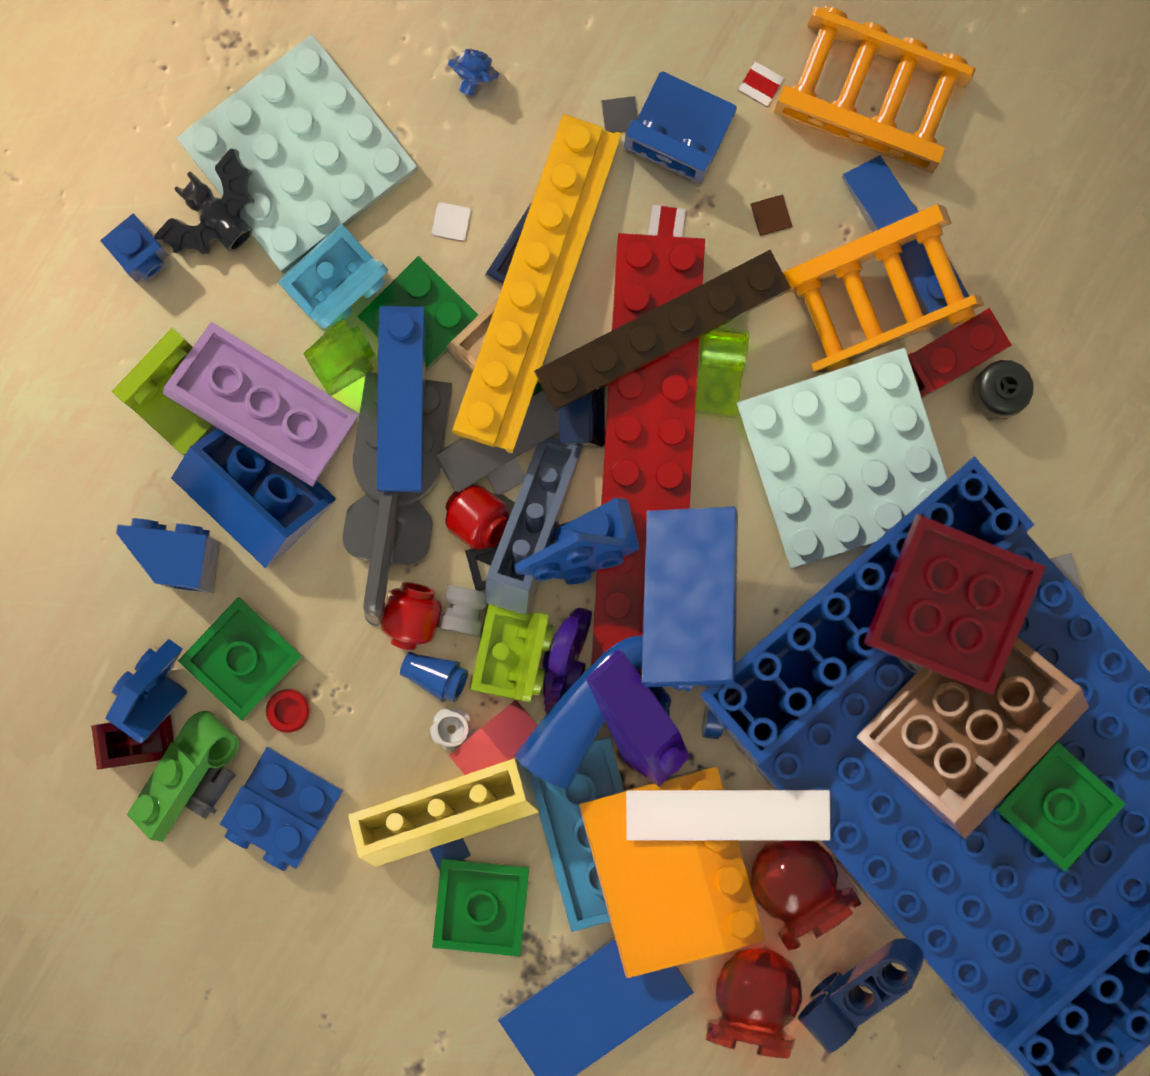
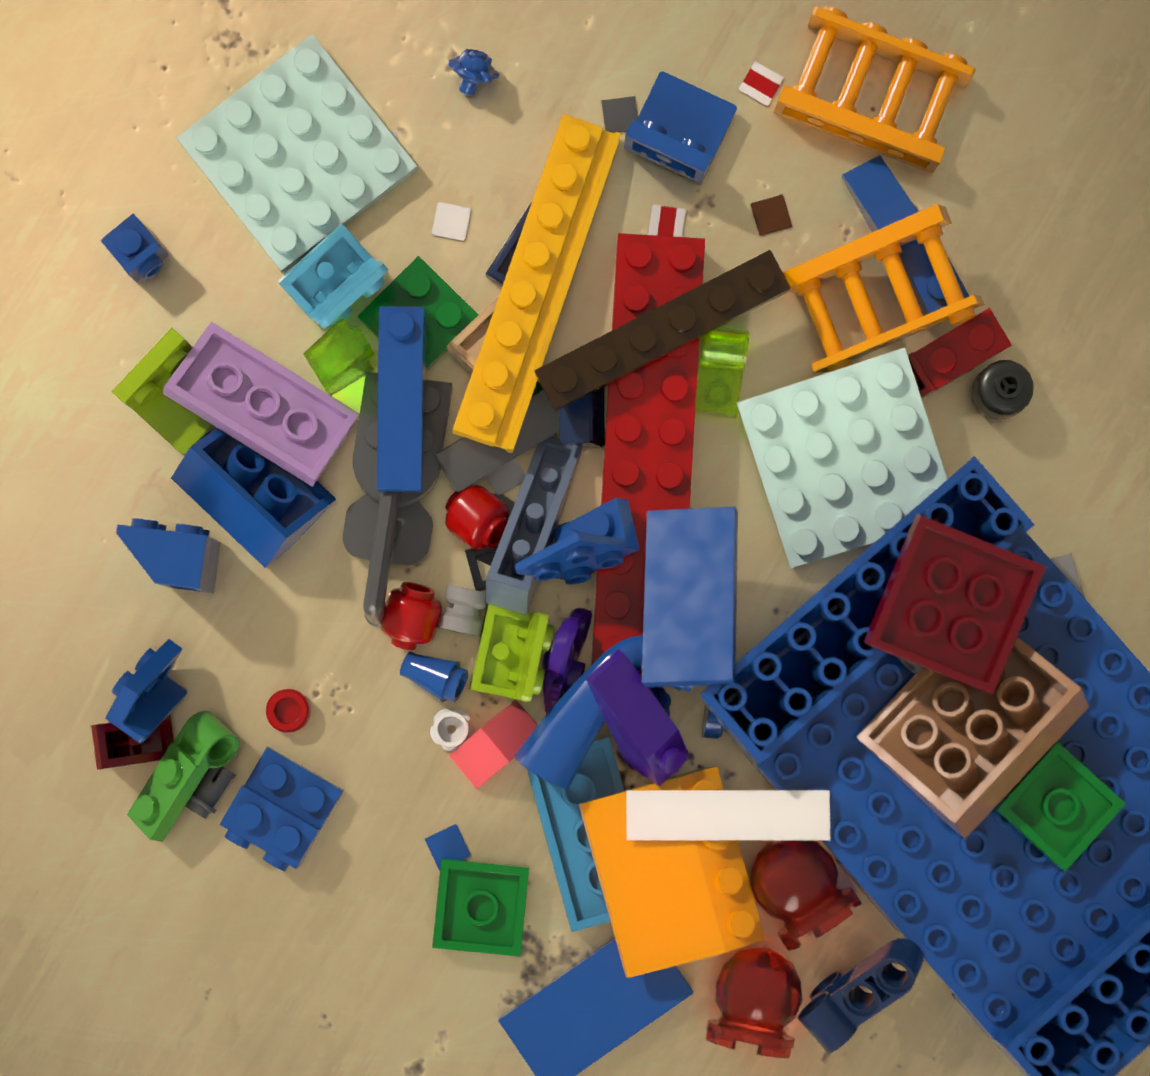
(217, 216): black animal -> none
(240, 658): green plate -> none
(443, 813): light yellow brick -> none

